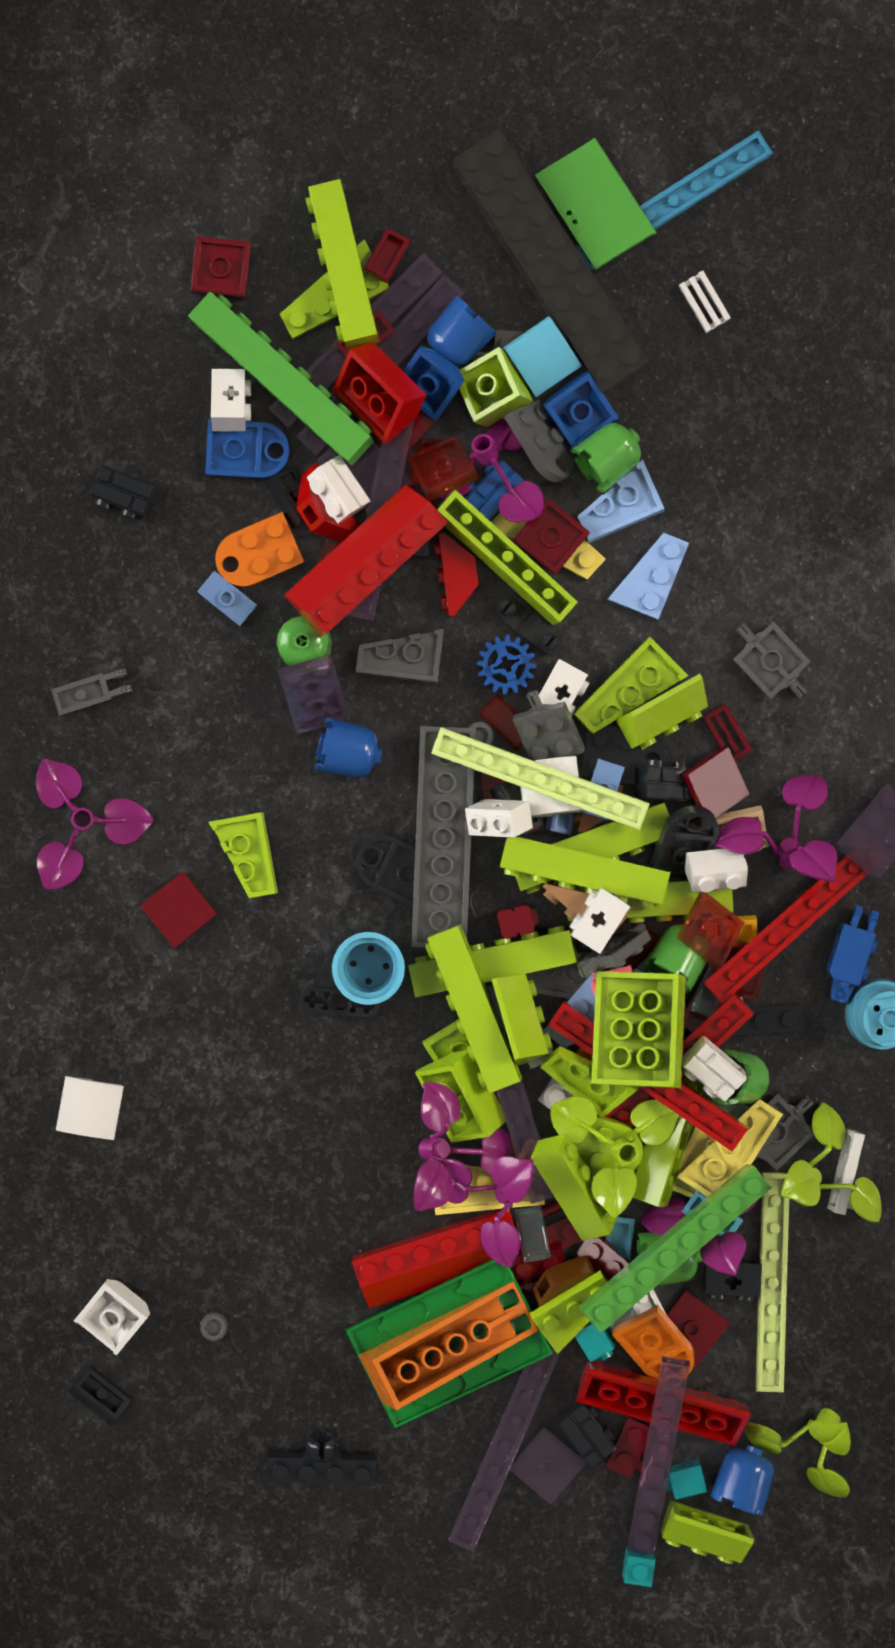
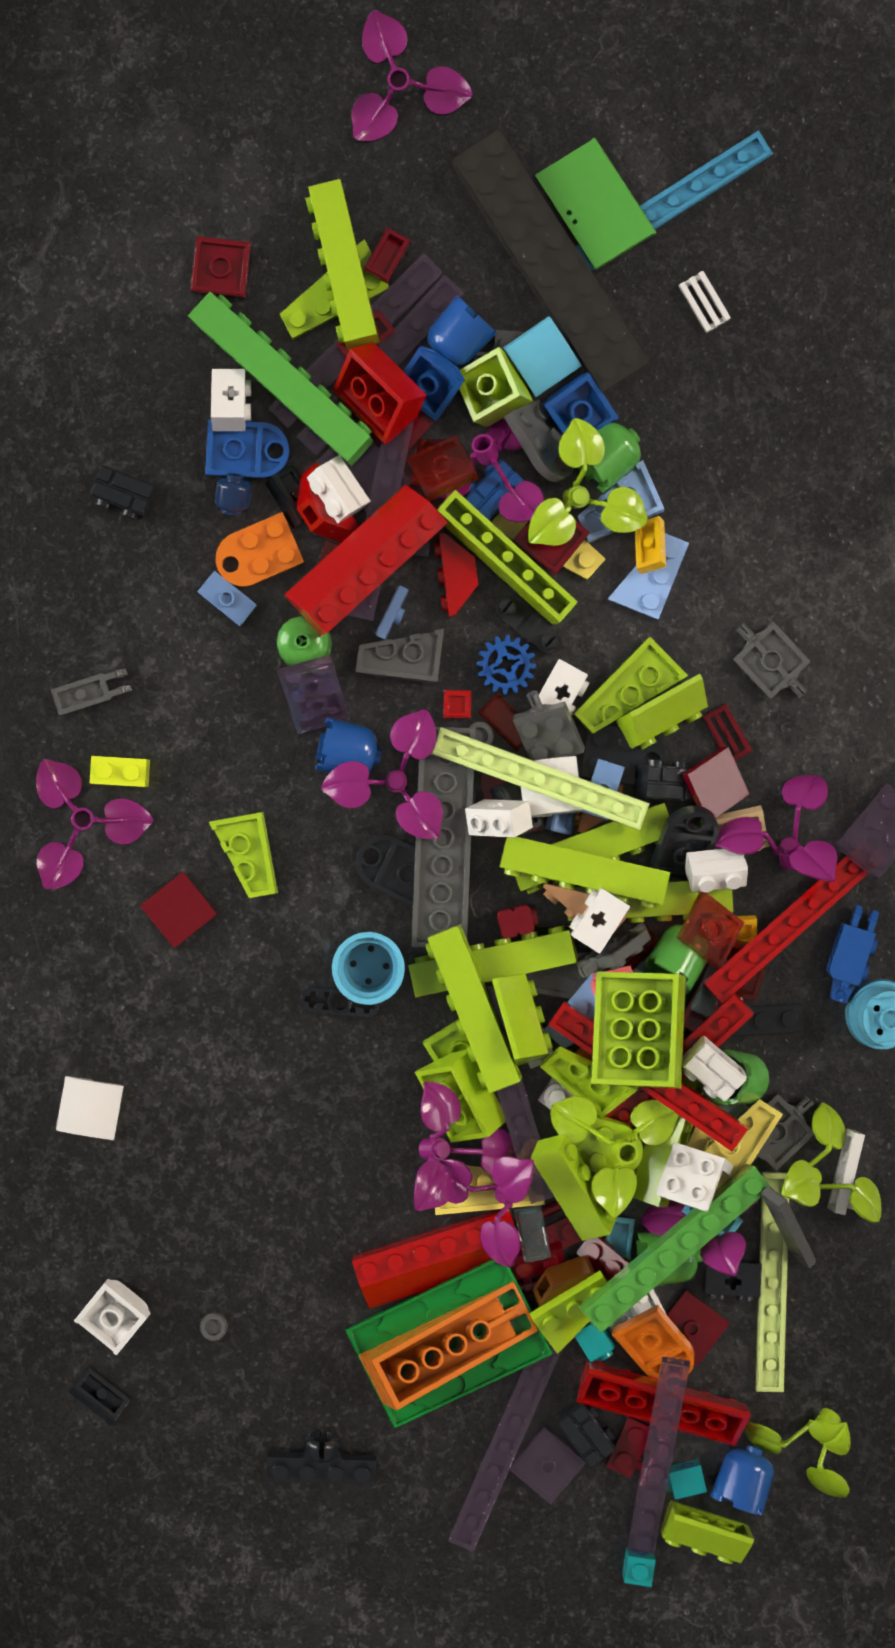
(119, 771): none -> neon yellow brick
(233, 494): none -> dark blue head
(374, 117): none -> magenta plant
(393, 613): none -> medium blue plate
(418, 816): none -> magenta plant
(457, 704): none -> red tile
(622, 512): none -> lime plant
(650, 546): none -> yellow plate
(692, 1176): none -> white bracket
(788, 1226): none -> dark grey tile

